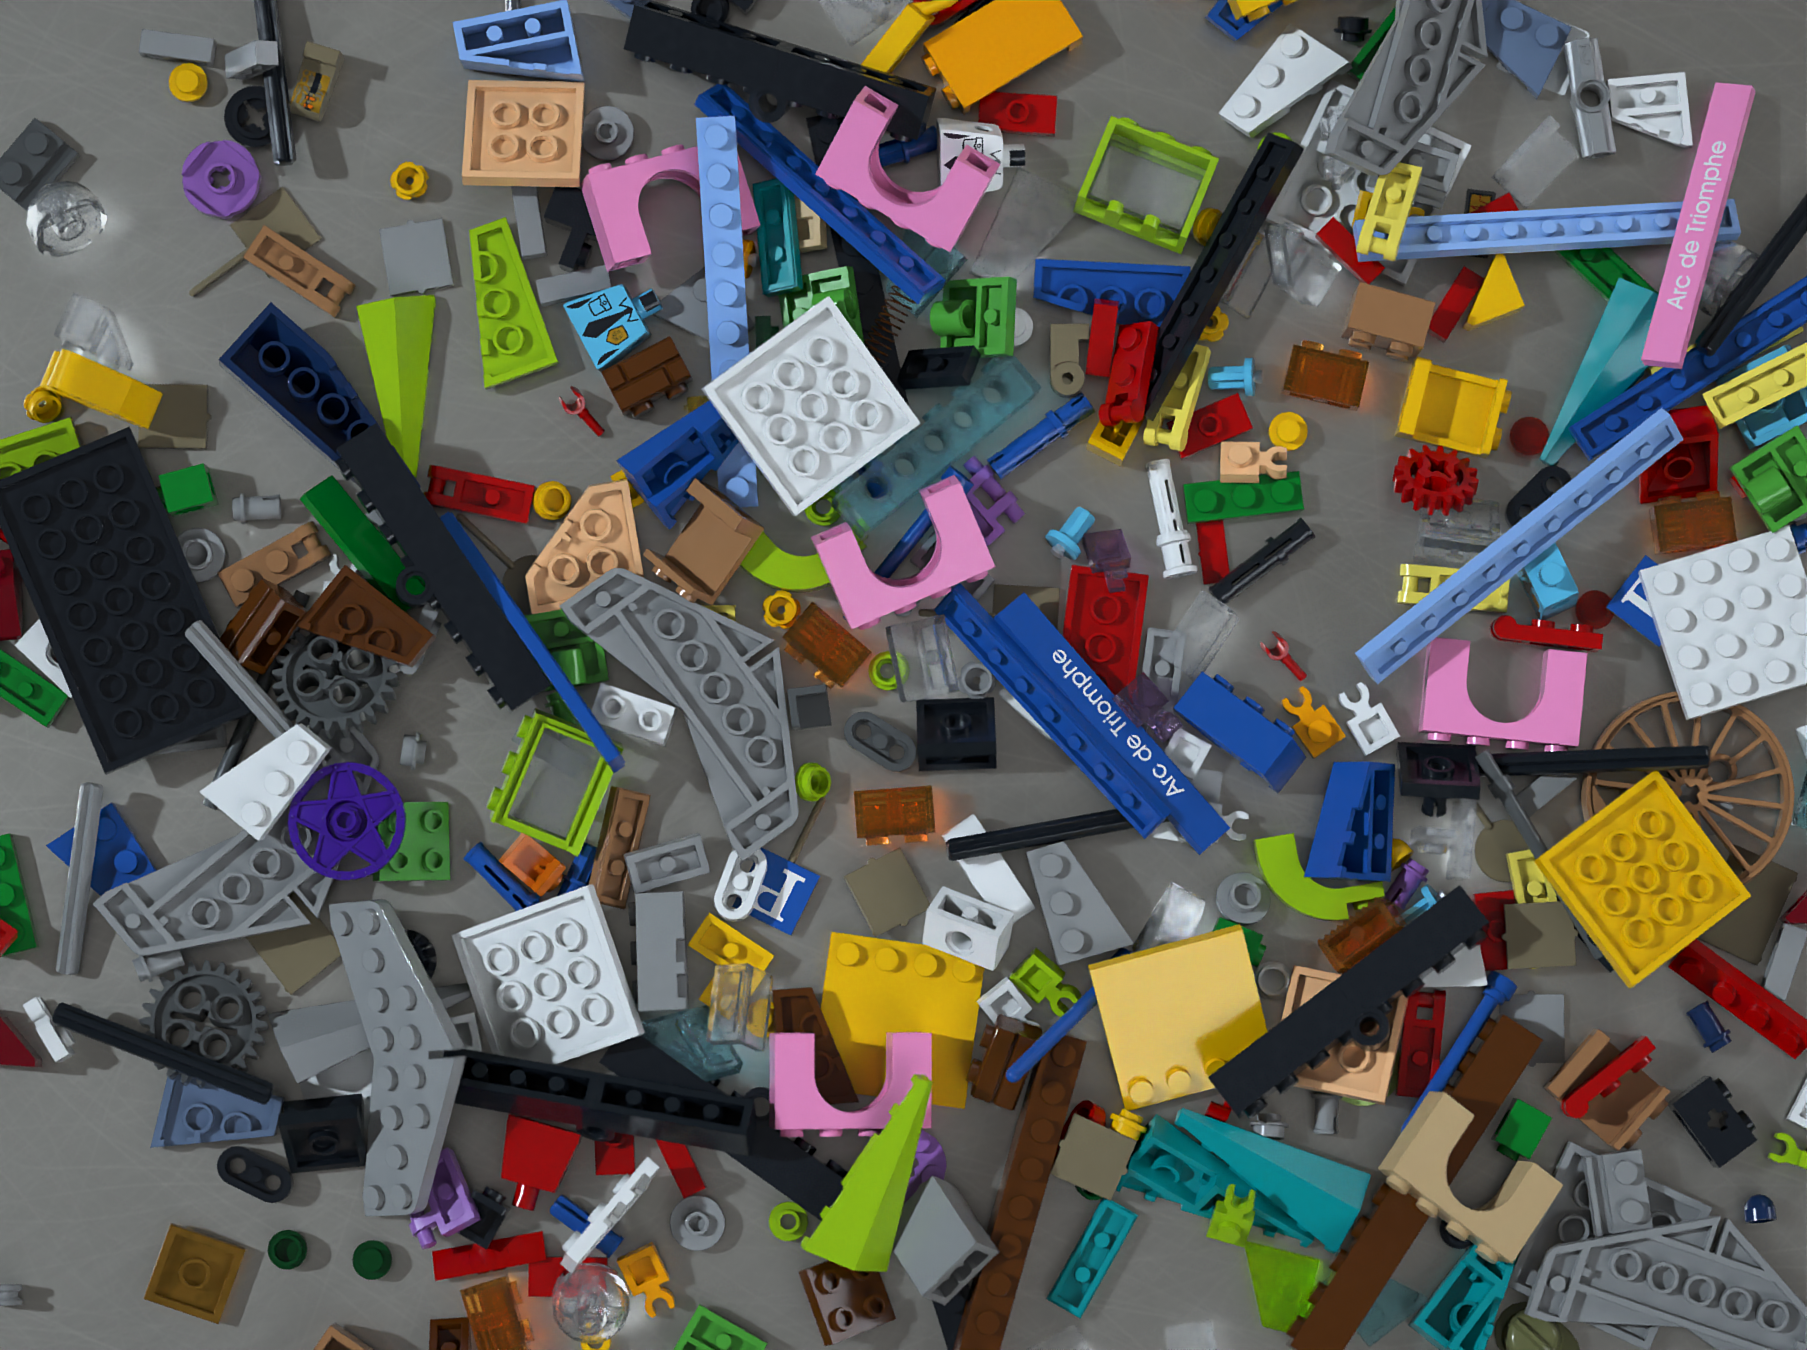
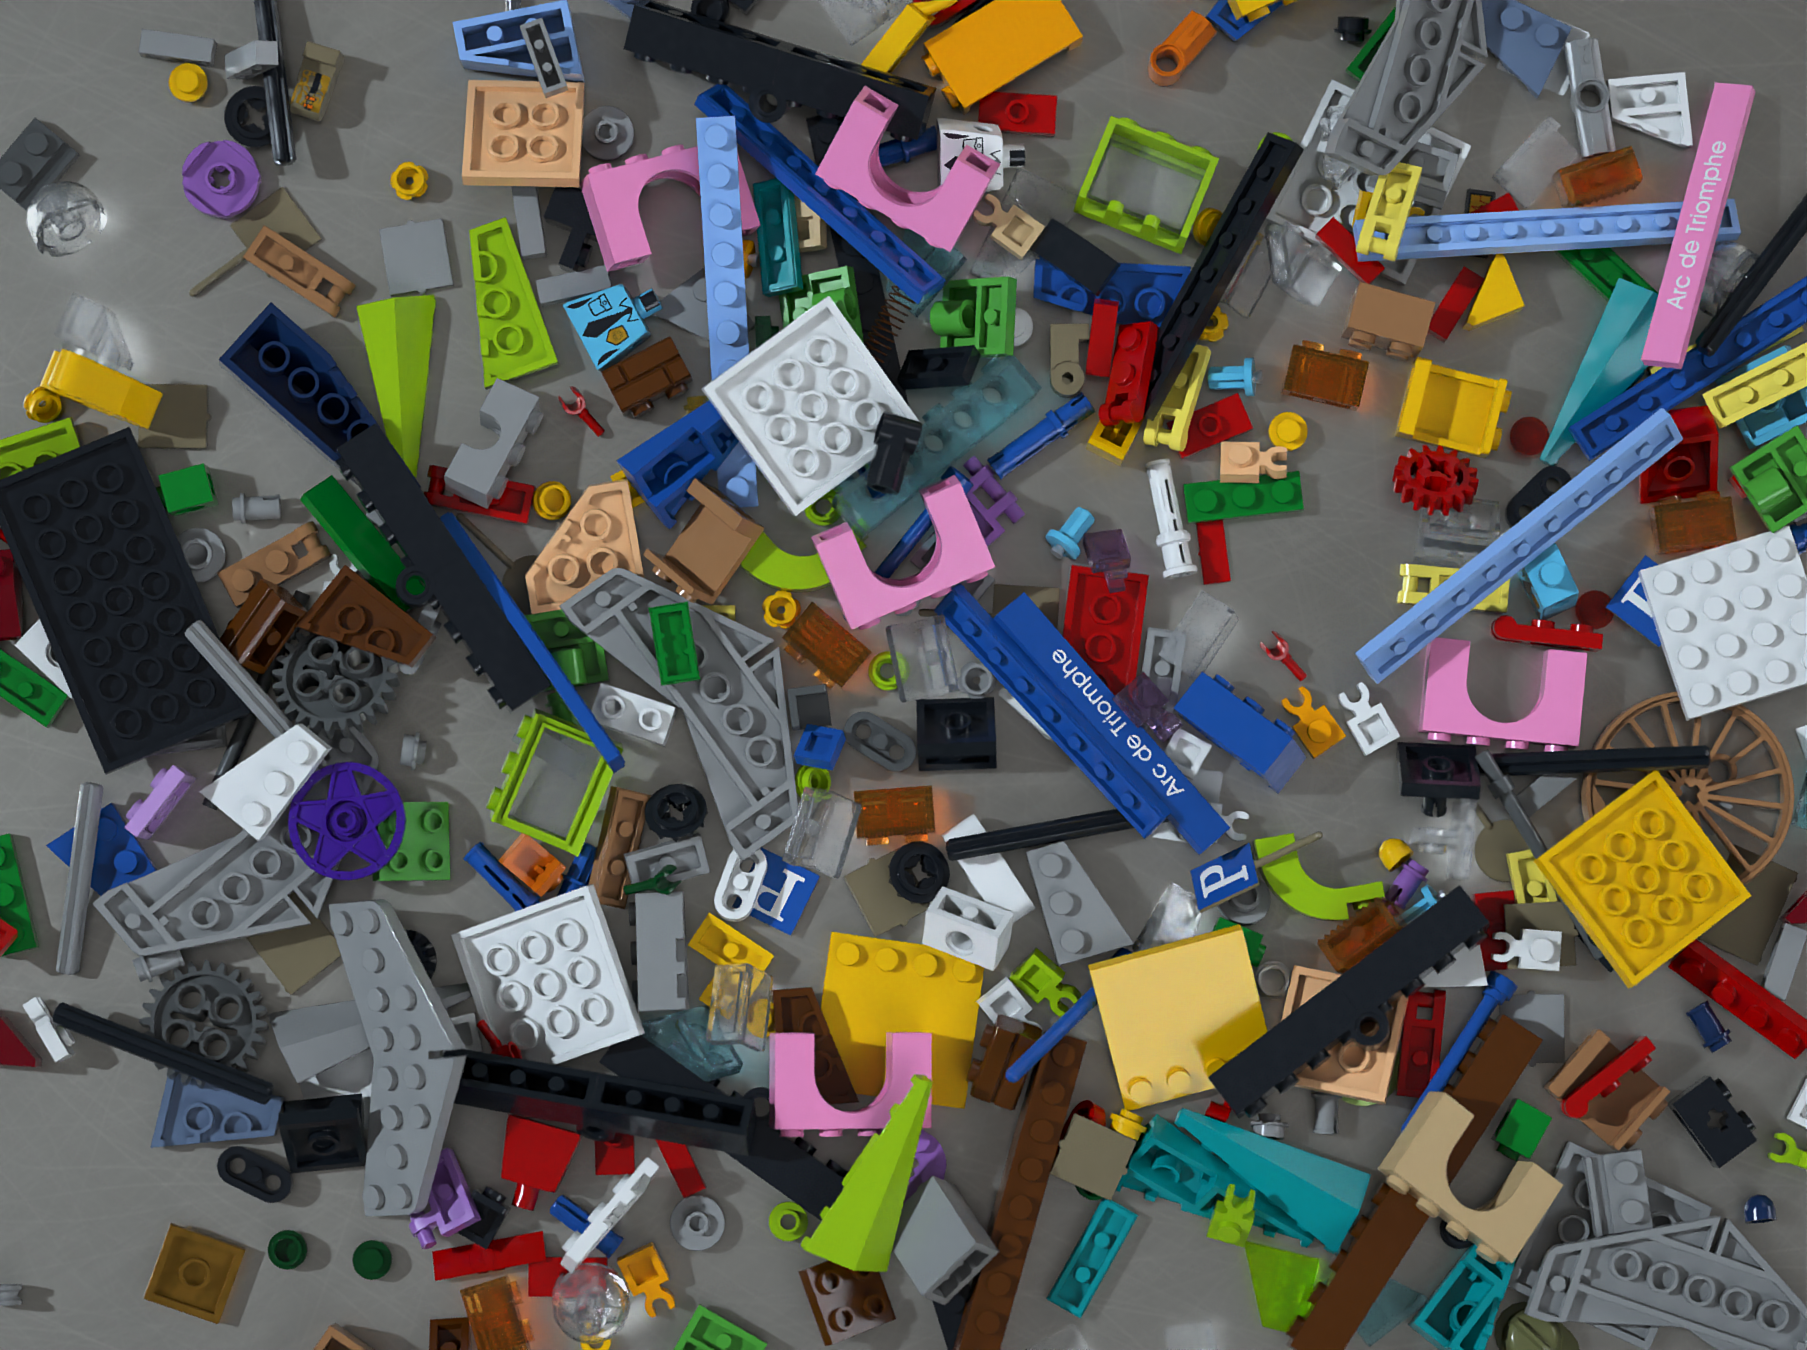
(168, 790): none -> lavender plate
(482, 473): none -> light grey arch
(509, 1049): none -> red hand
(543, 57): none -> light grey piece
(658, 883): none -> dark green hand
(674, 643): none -> green plate
(684, 799): none -> black gear
(819, 747): none -> blue plate
(822, 831): none -> clear panel
(895, 443): none -> black piece
(932, 863): none -> black gear
(1014, 230): none -> tan plate
(1075, 257): none -> black slope
(1181, 47): none -> orange piece
(1235, 873): none -> piece
(1284, 76): white wing -> none
(1298, 534): black pin -> none
(1355, 824): blue wedge -> none
(1534, 950): none -> white plate
(1597, 178): none -> clear orange brick

